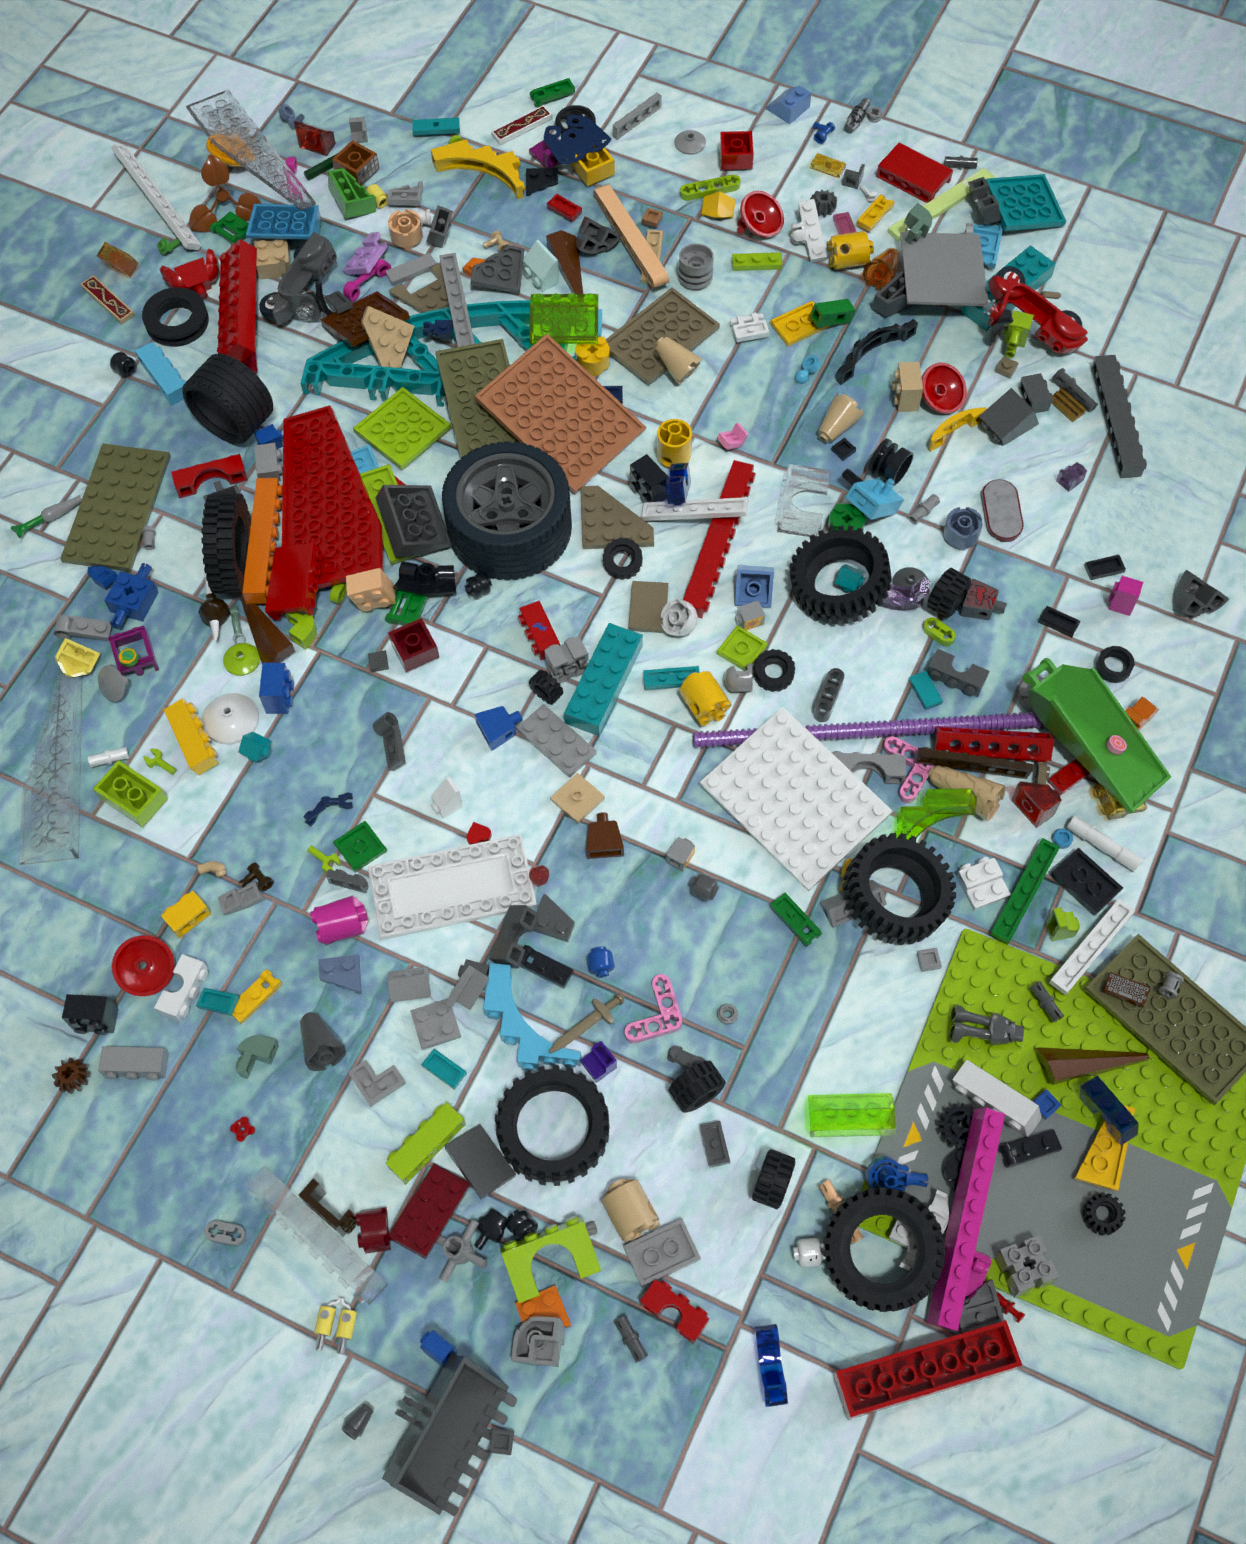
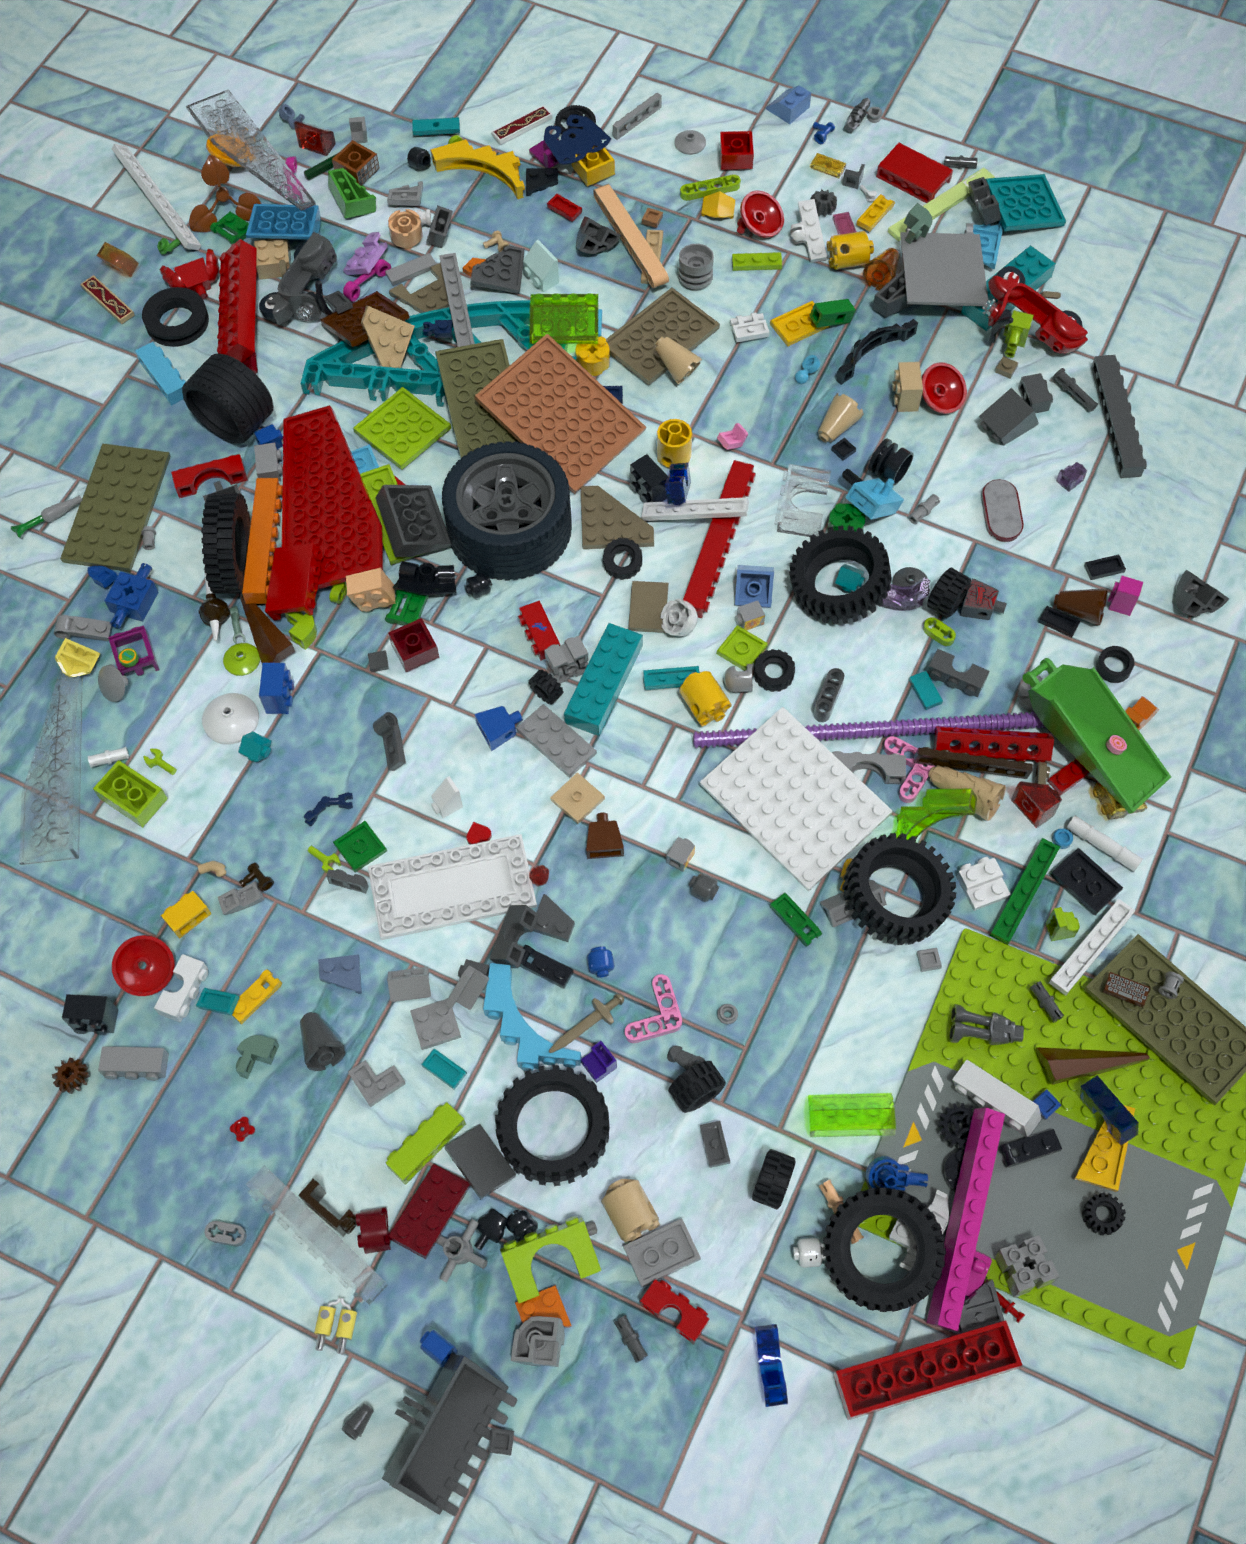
(122, 364): black piece -> none
(190, 736): yellow brick -> none
(340, 920): dark pink cylinder -> none
(381, 197): light yellow brick -> none
(418, 158): none -> black head
(552, 91): green plate -> none
(565, 250): reddish brown wedge -> none
(953, 423): yellow slope -> none
(962, 528): sand blue brick -> none
(1069, 403): pearl gold tile -> none
(1083, 604): none -> reddish brown cone

